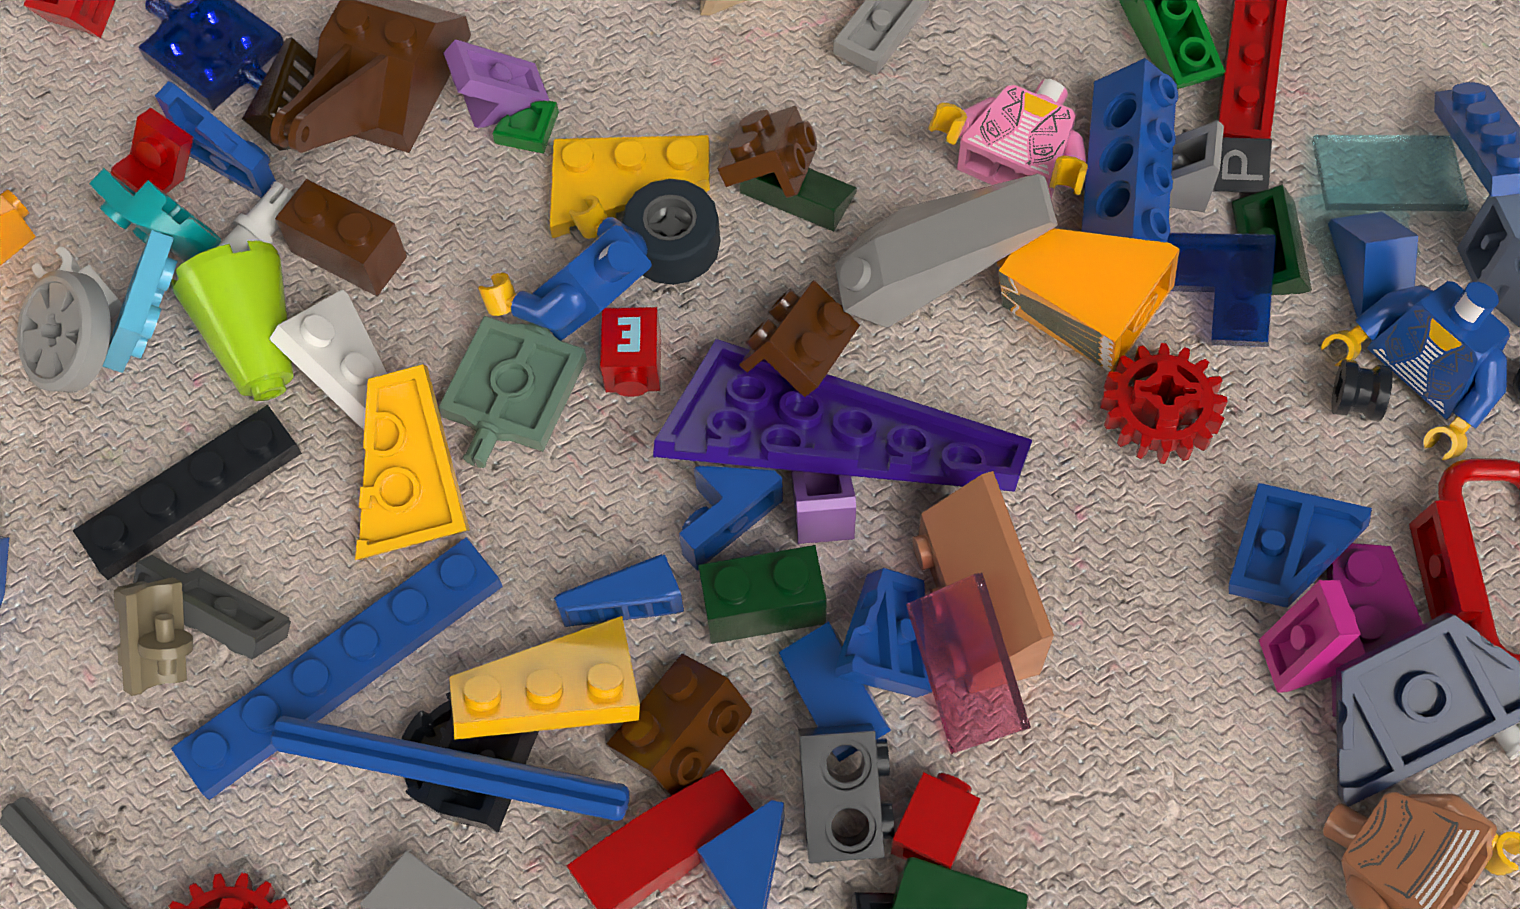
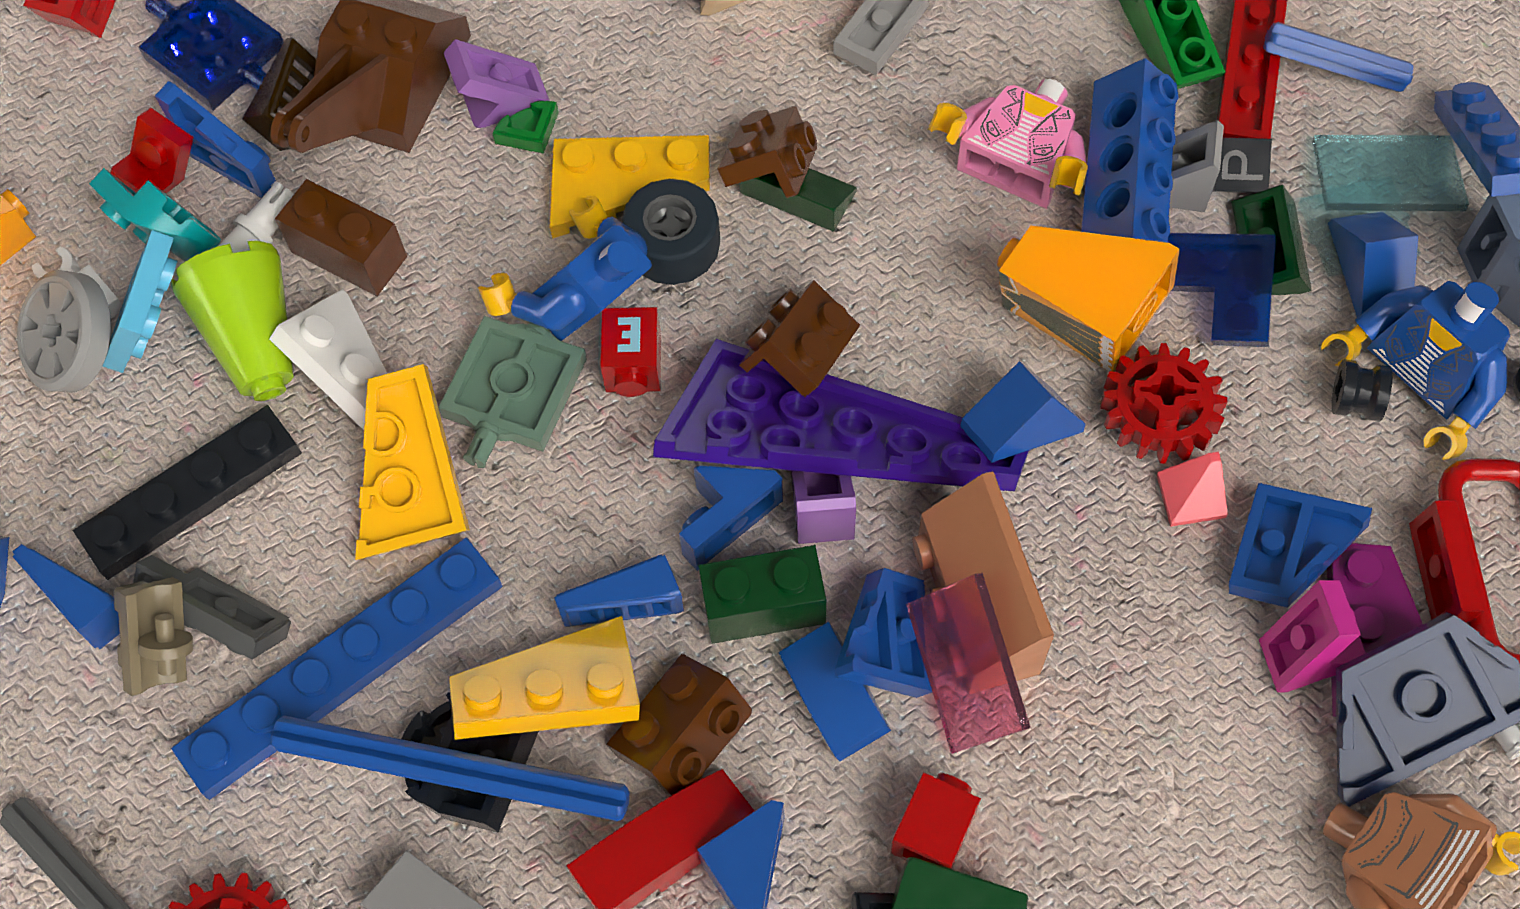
(82, 603): none -> blue slope
(830, 793): brick -> none
(938, 246): light grey wedge -> none
(1019, 416): none -> blue slope
(1194, 490): none -> coral slope
(1338, 57): none -> axle

